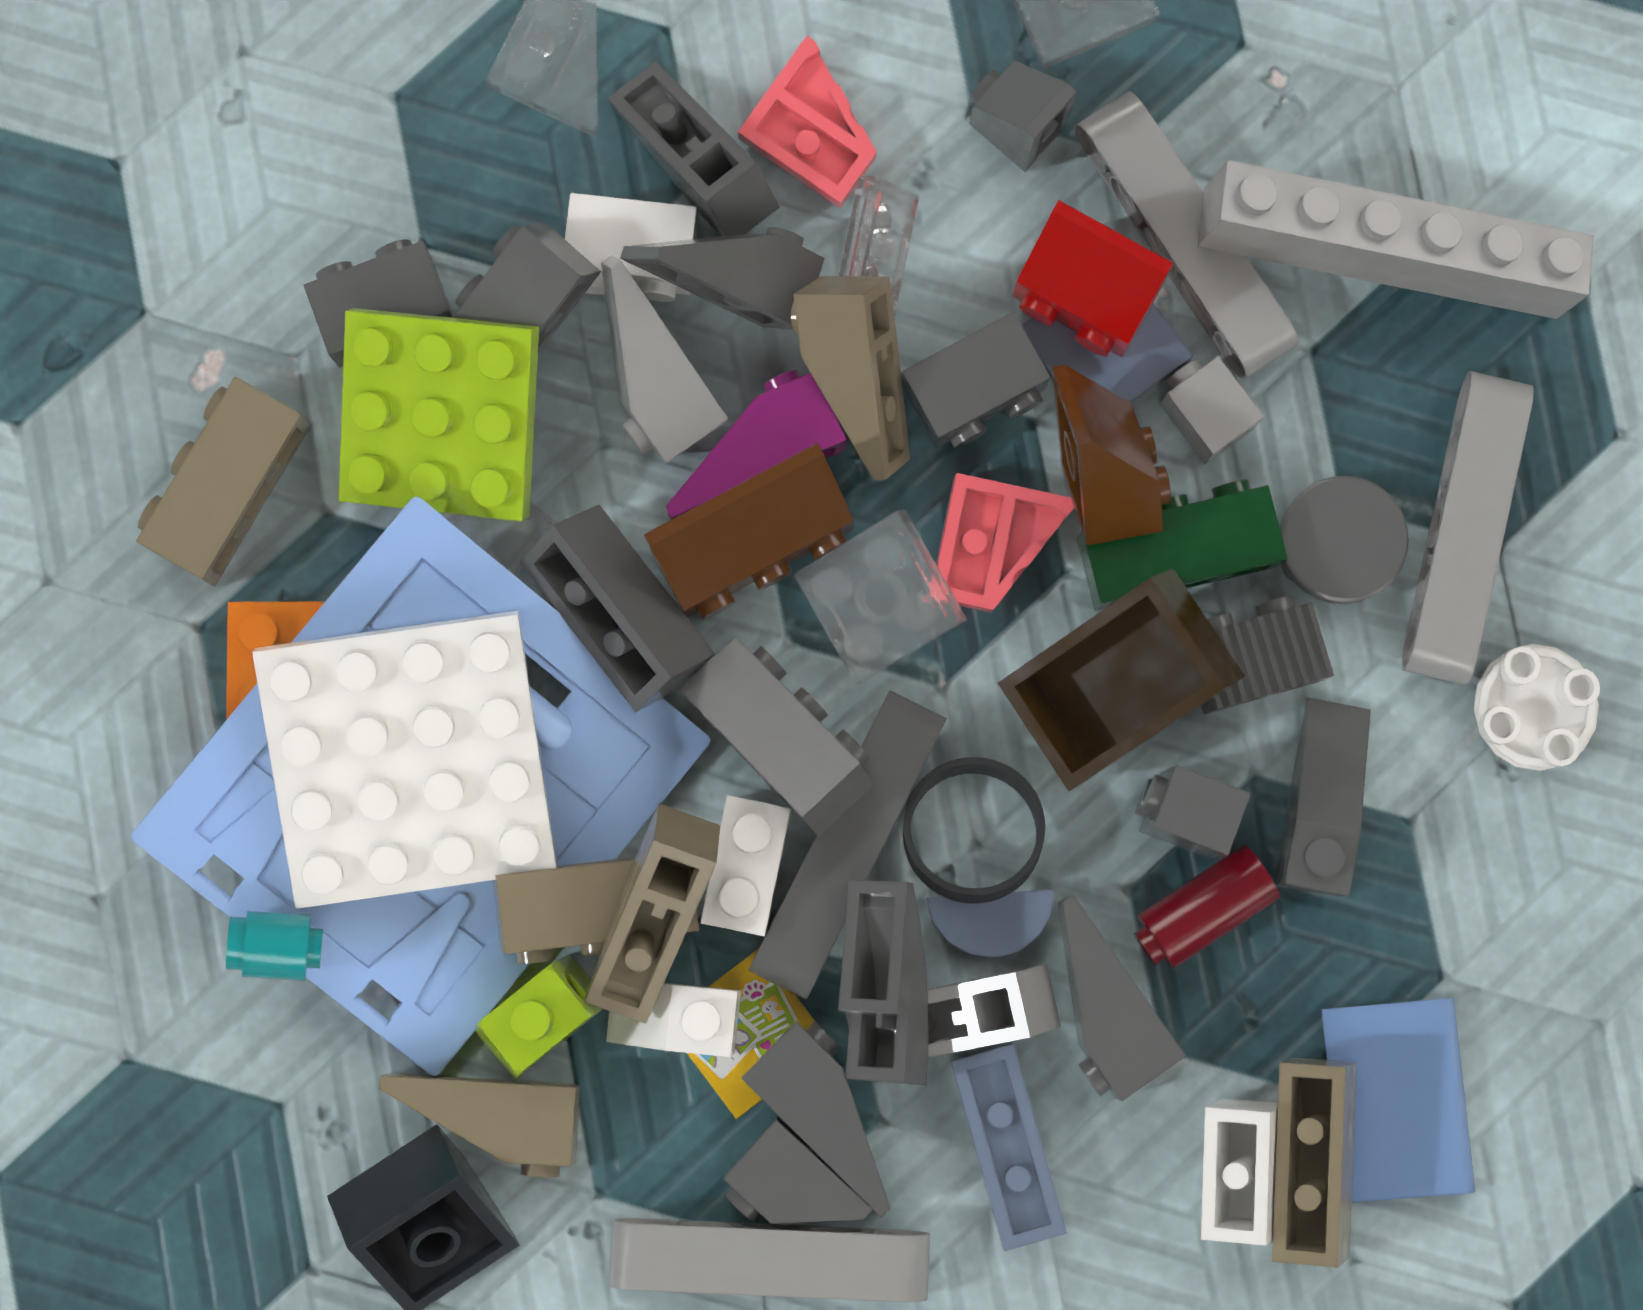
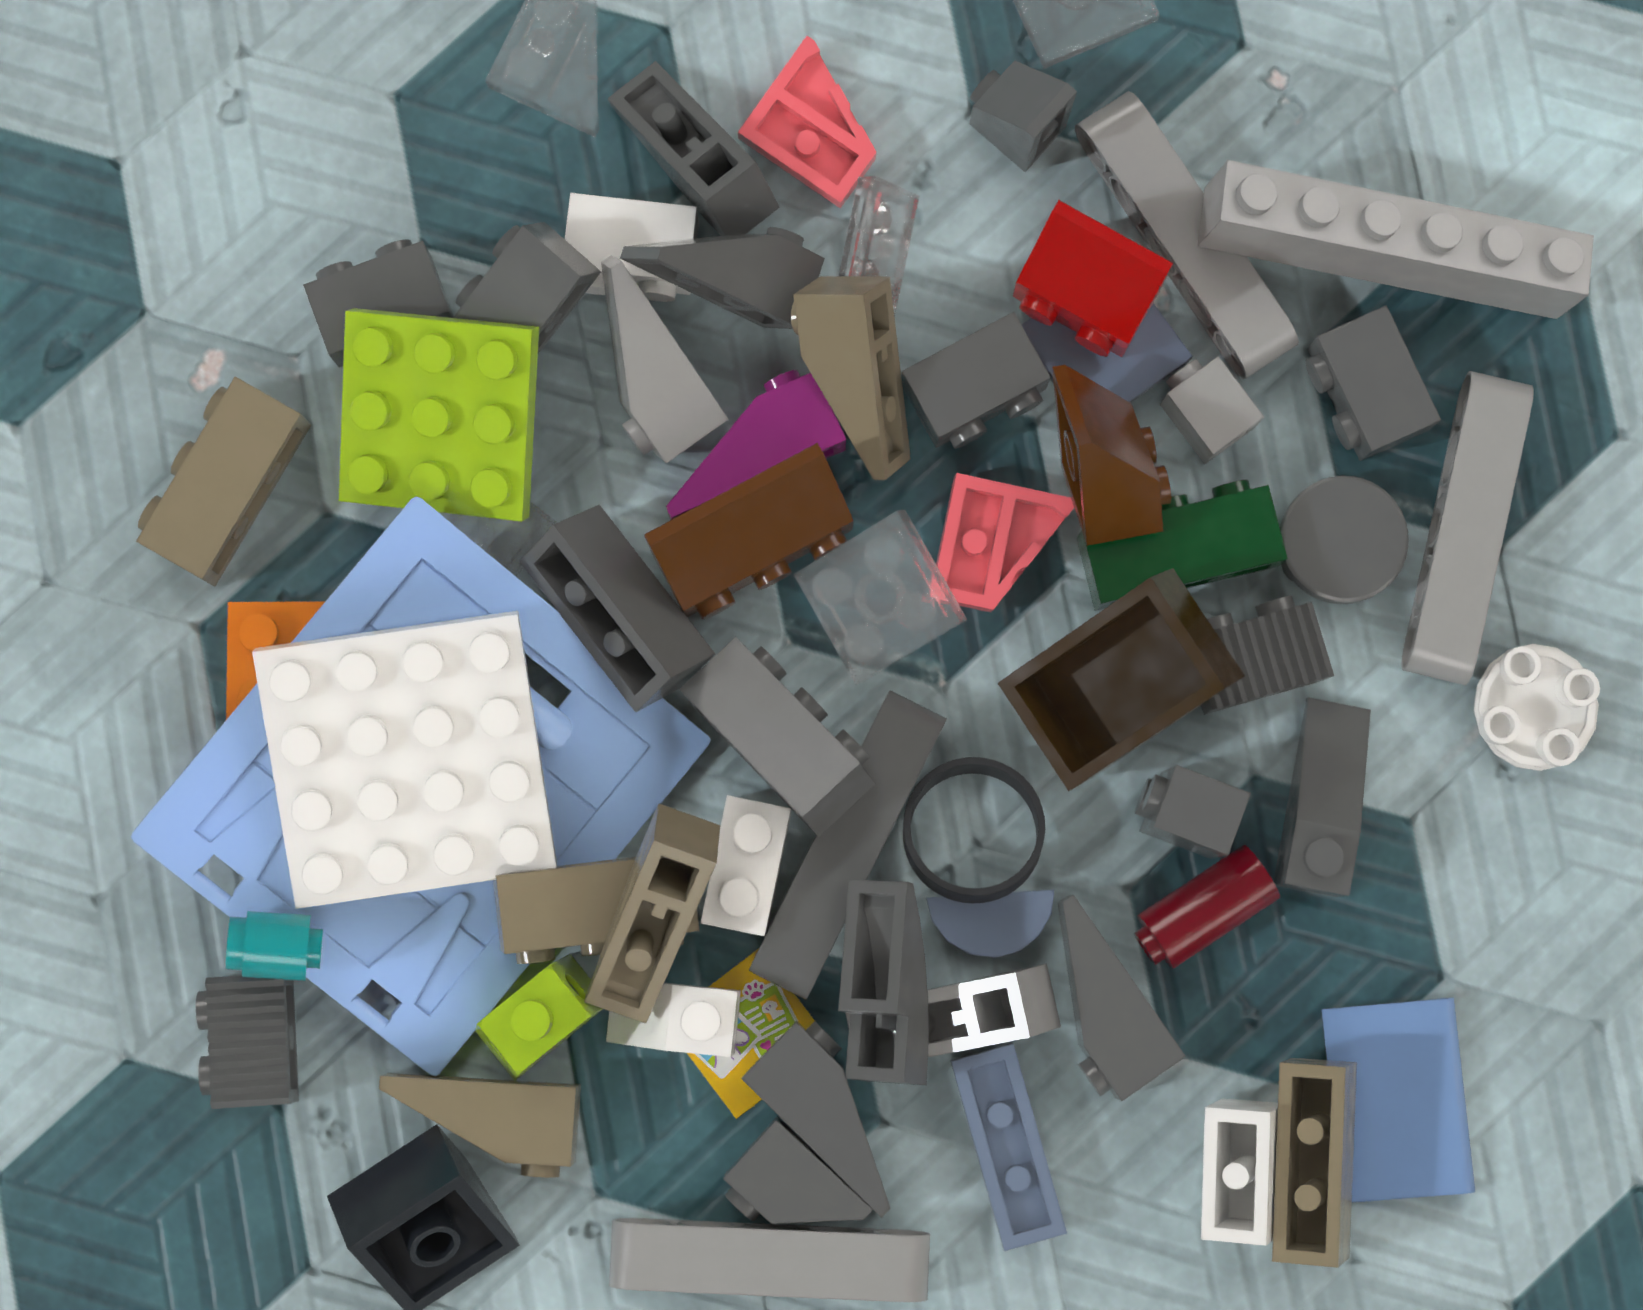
(249, 1042): none -> dark grey brick
(1371, 384): none -> dark grey brick

